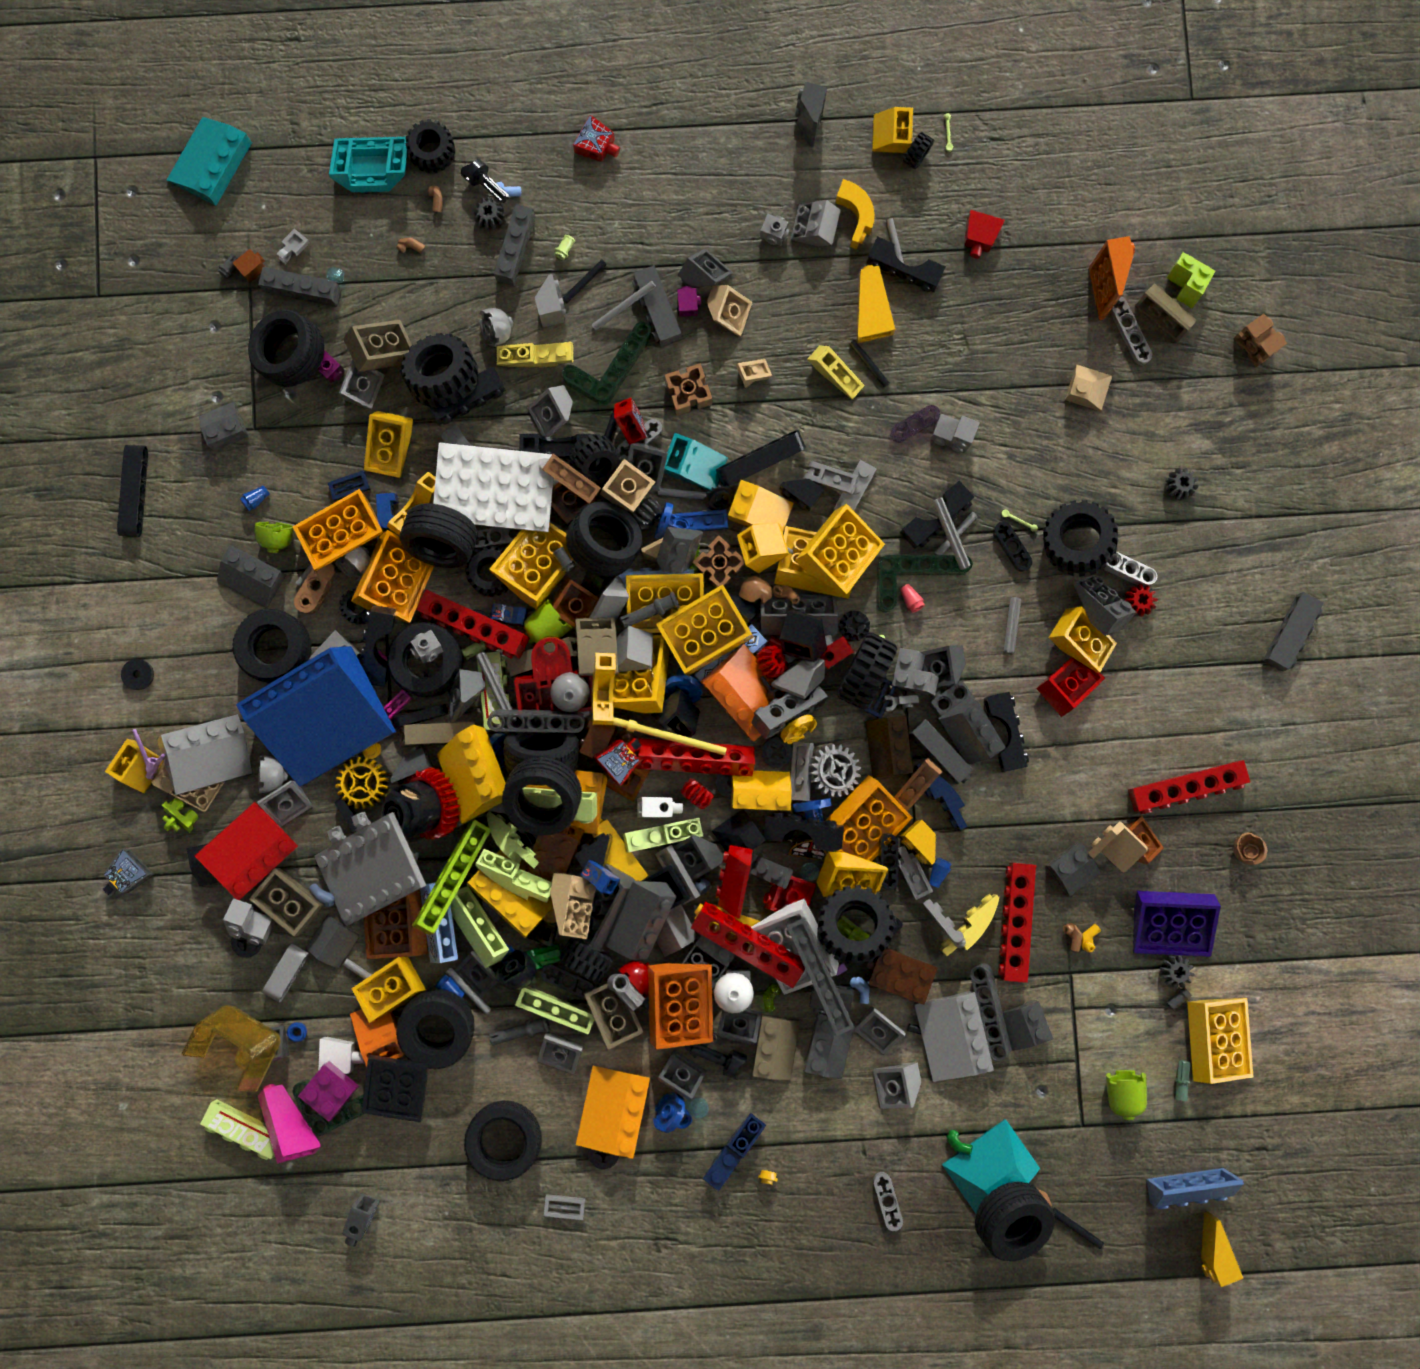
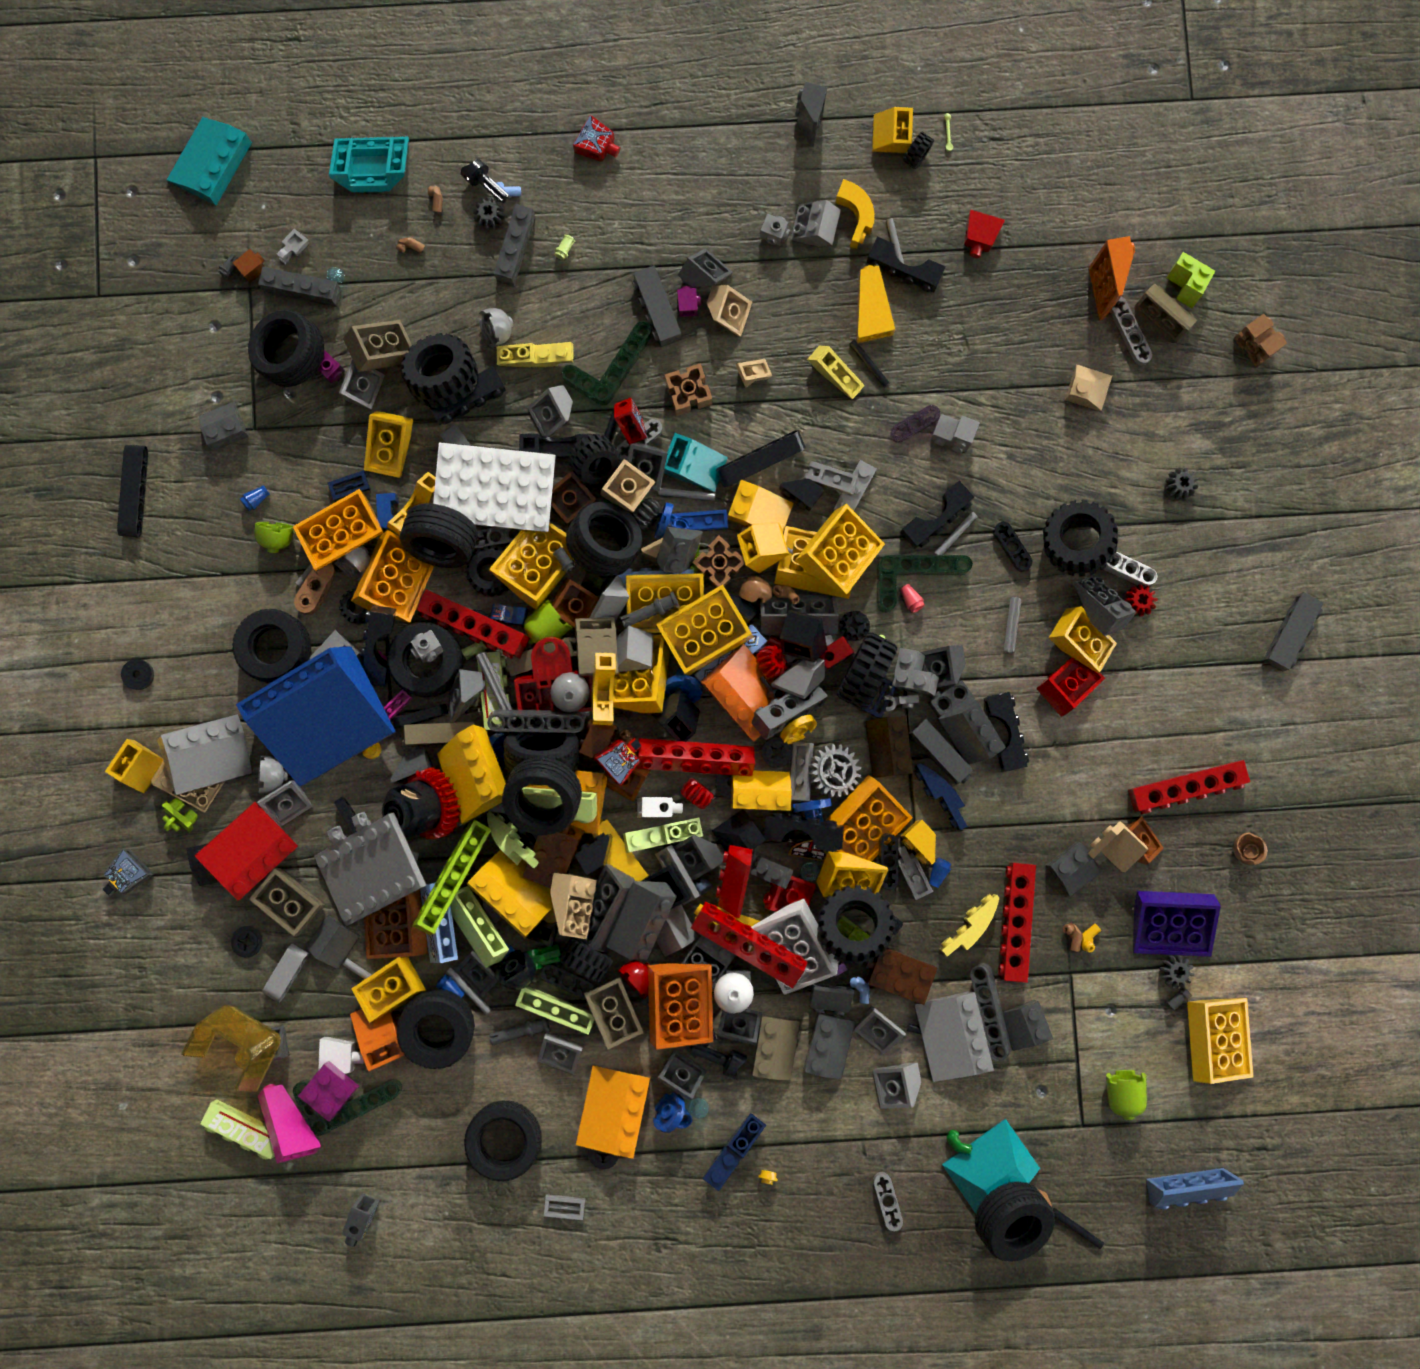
(152, 764): lavender plant -> none
(245, 923): light grey brick -> none
(249, 576): dark grey slope -> none
(291, 1032): blue plate -> none
(322, 896): sand blue arm -> none
(355, 788): yellow gear -> none
(395, 1088): black plate -> none
(427, 132): black tyre -> none
(509, 876): yellowish green slope -> none
(550, 303): light grey slope -> none
(571, 478): medium nougat plate -> none
(585, 280): black bar -> none
(600, 877): blue leg -> none
(622, 306): light grey bar -> none
(626, 992): light grey piece -> none
(632, 726): light yellow bar -> none
(719, 503): black gear -> none
(769, 995): clear neon green arm -> none
(820, 976): dark grey plate -> none
(917, 784): medium nougat plate -> none
(945, 924): light grey plate -> none
(951, 533): light grey axle -> none
(1005, 513): yellowish green hinge -> none
(1182, 1080): sand green axle -> none
(1217, 1253): yellow slope -> none

